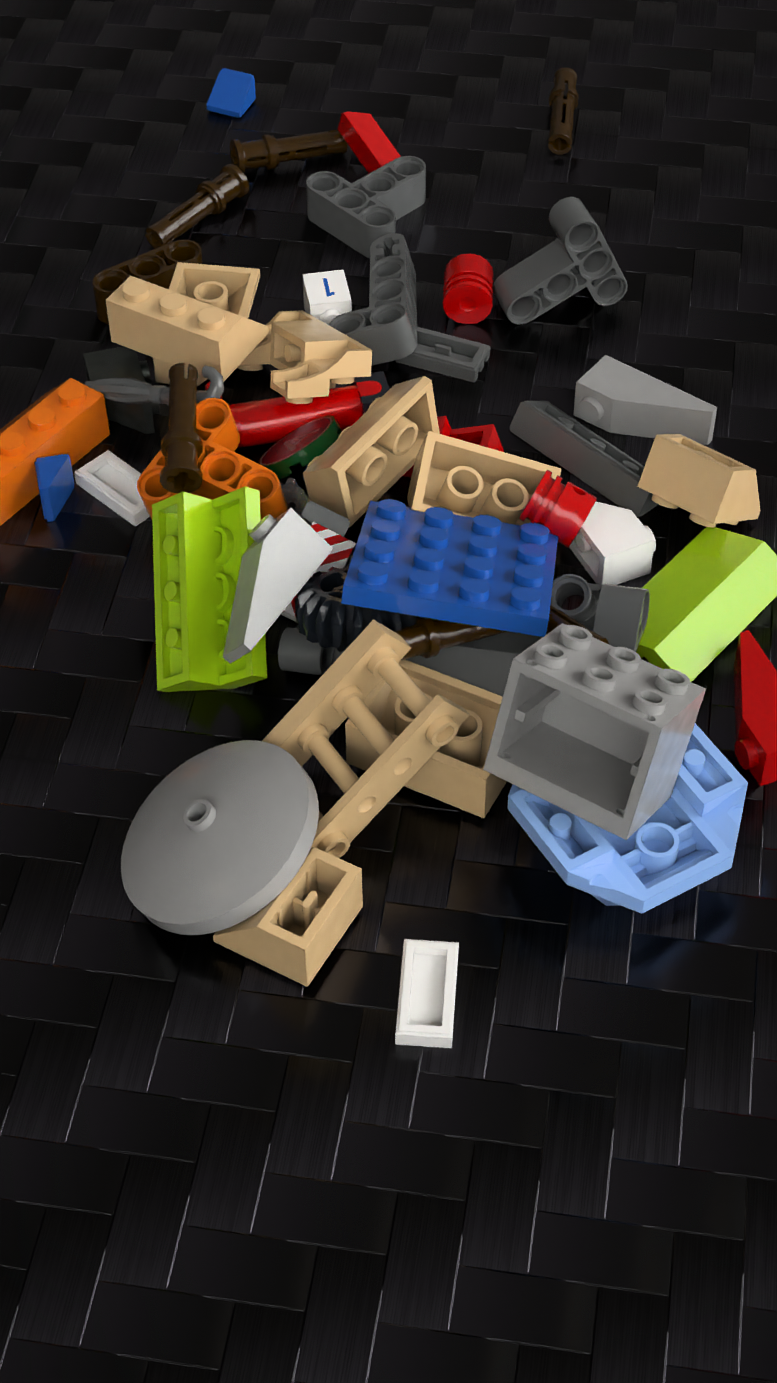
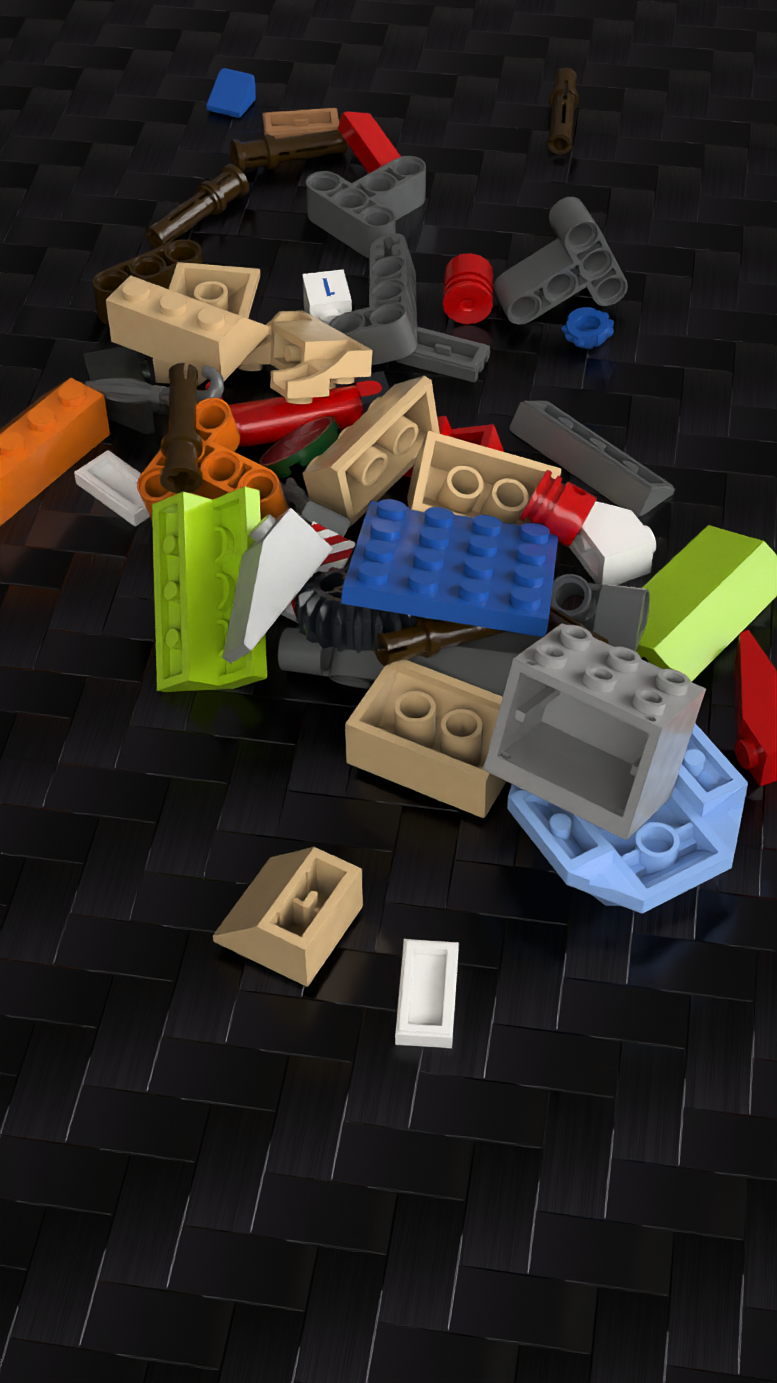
(54, 483): blue slope -> none
(220, 837): light grey dish -> none
(300, 122): none -> medium nougat tile
(341, 695): tan fence -> none
(587, 327): none -> blue animal
(639, 404): light grey slope -> none
(700, 481): tan slope -> none

